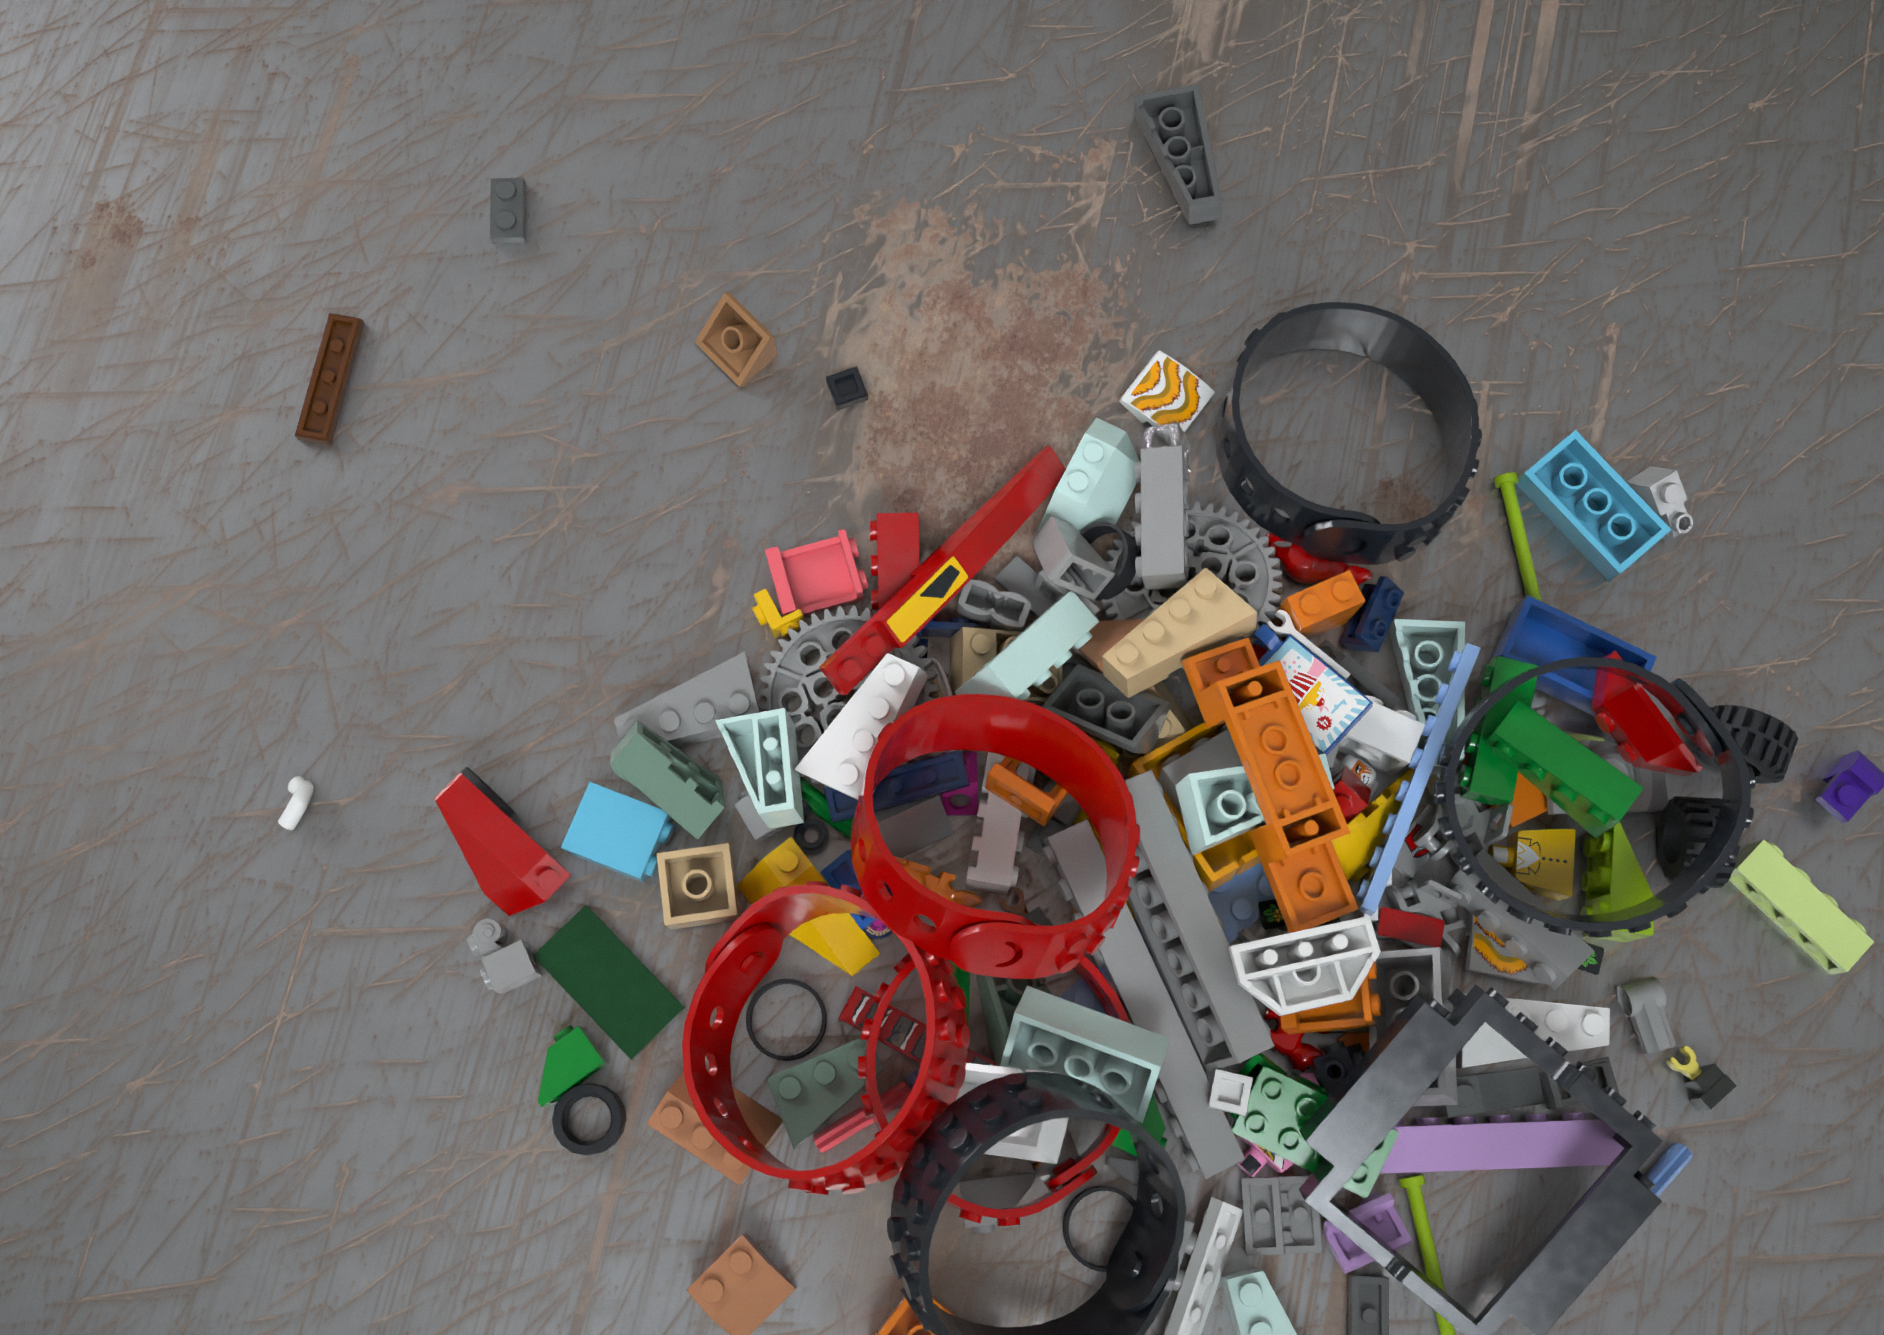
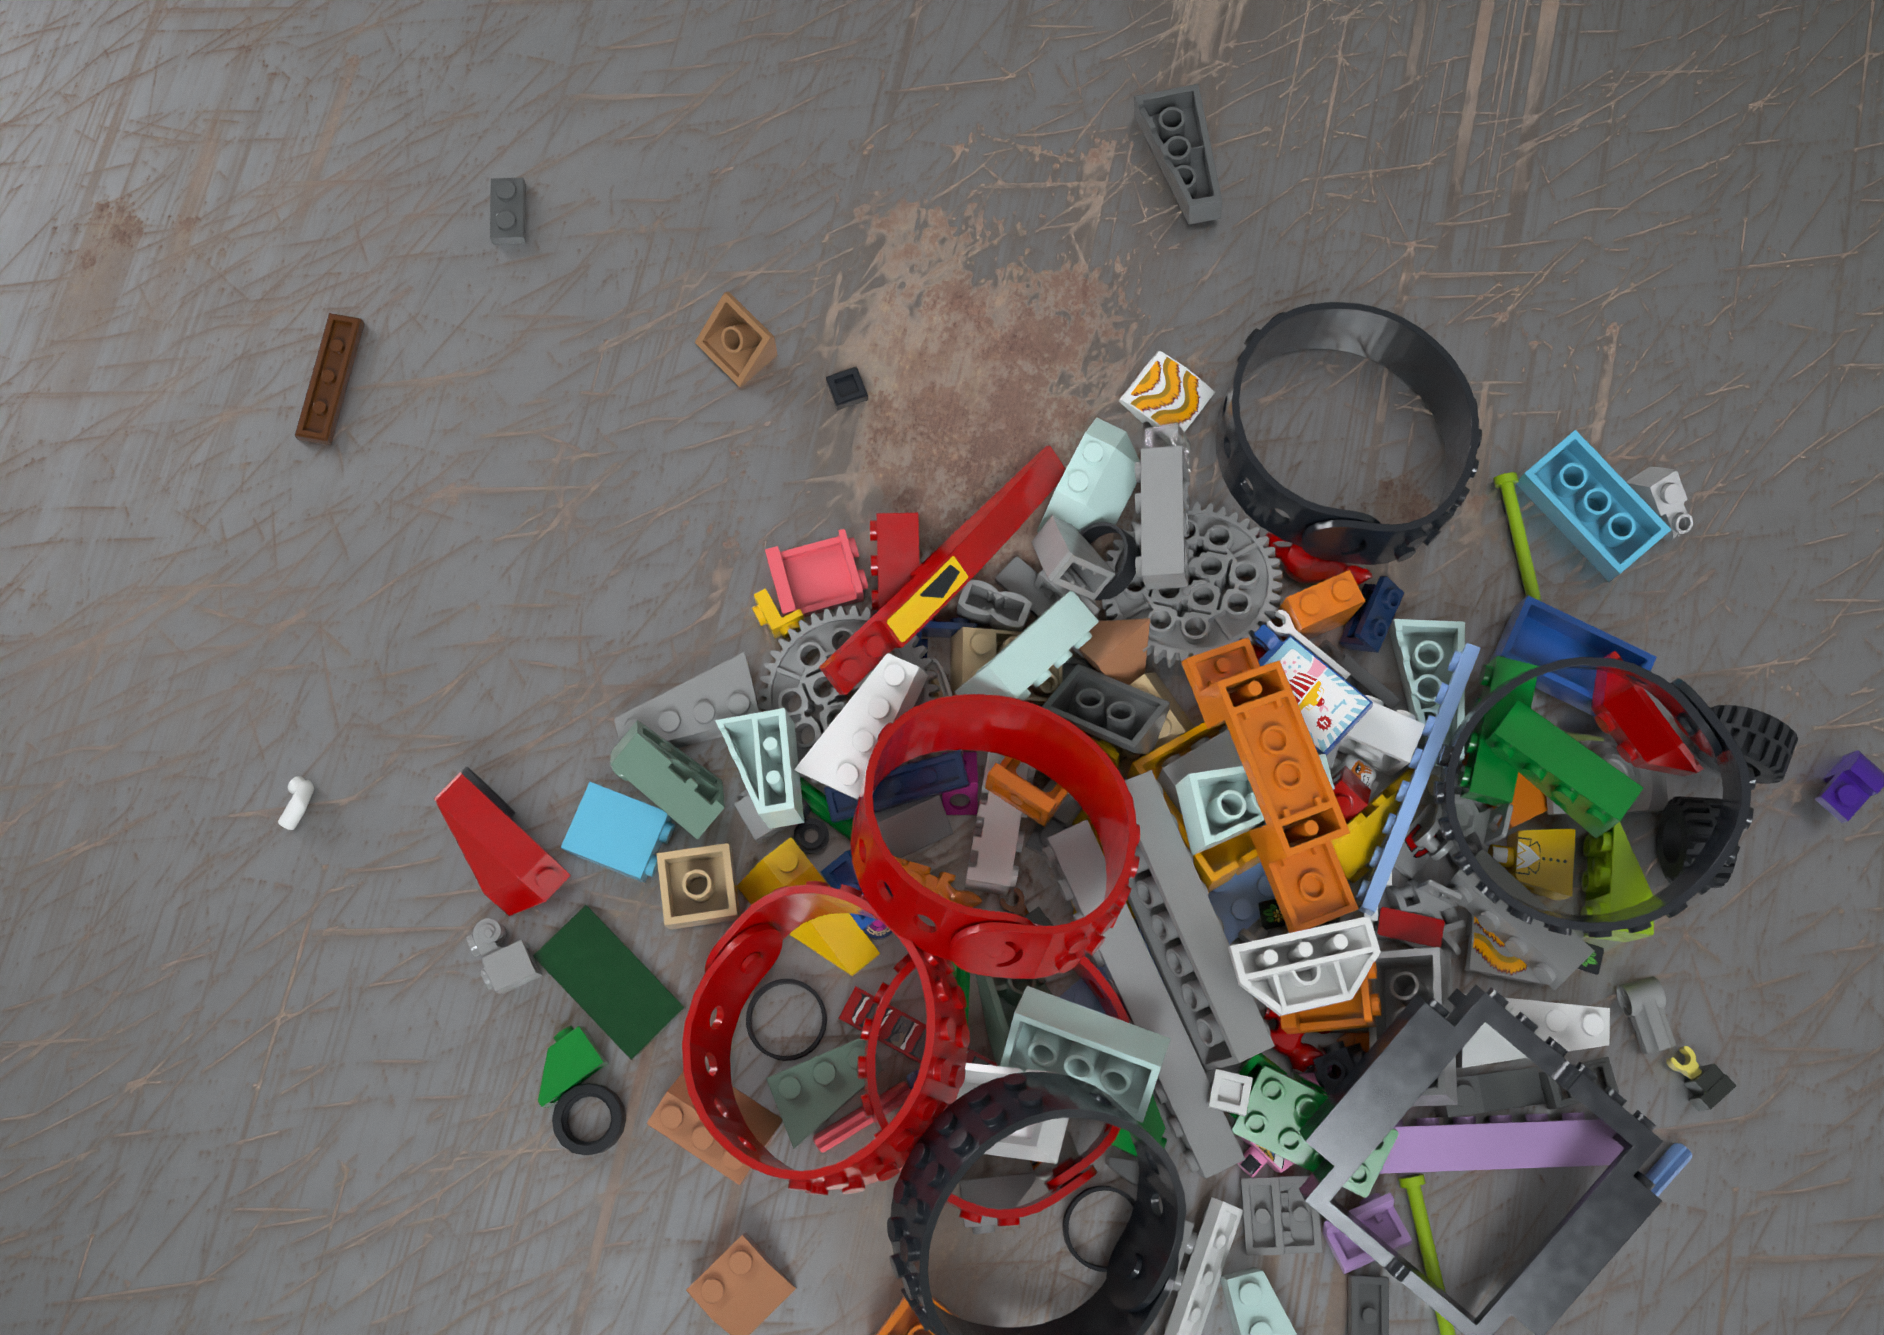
(1189, 623): tan wedge -> none
(1799, 907): yellowish green brick -> none

